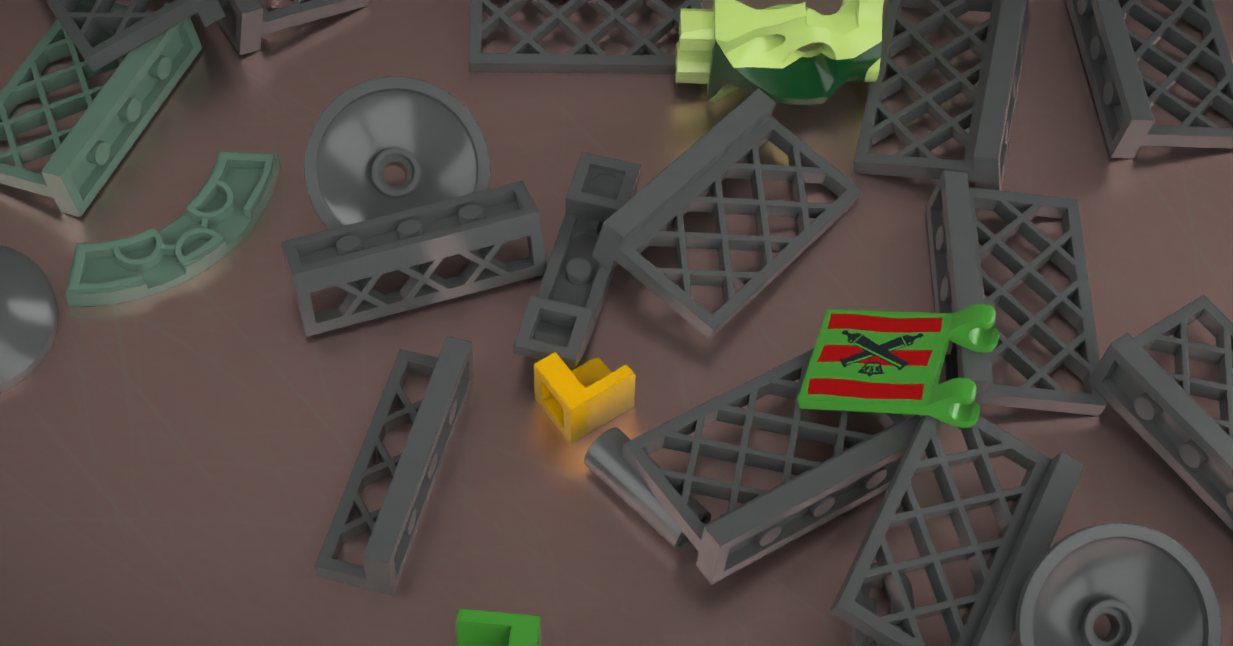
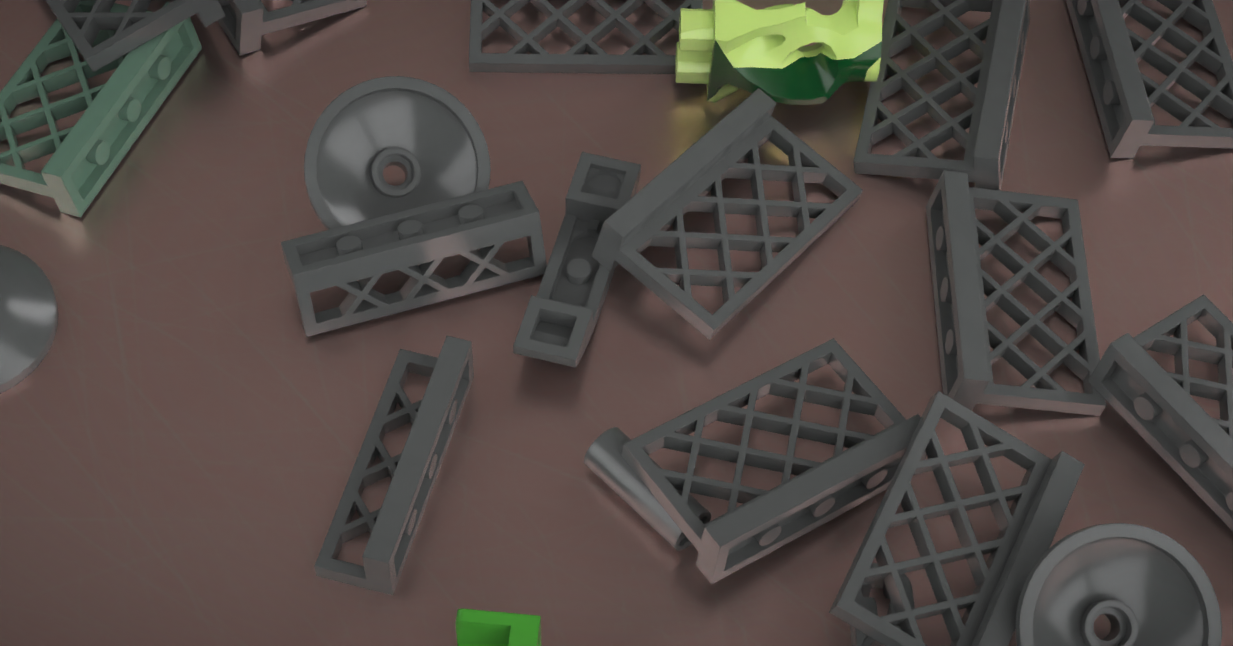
(197, 240): sand green tile -> none
(582, 397): yellow panel -> none
(895, 362): bright green flag -> none

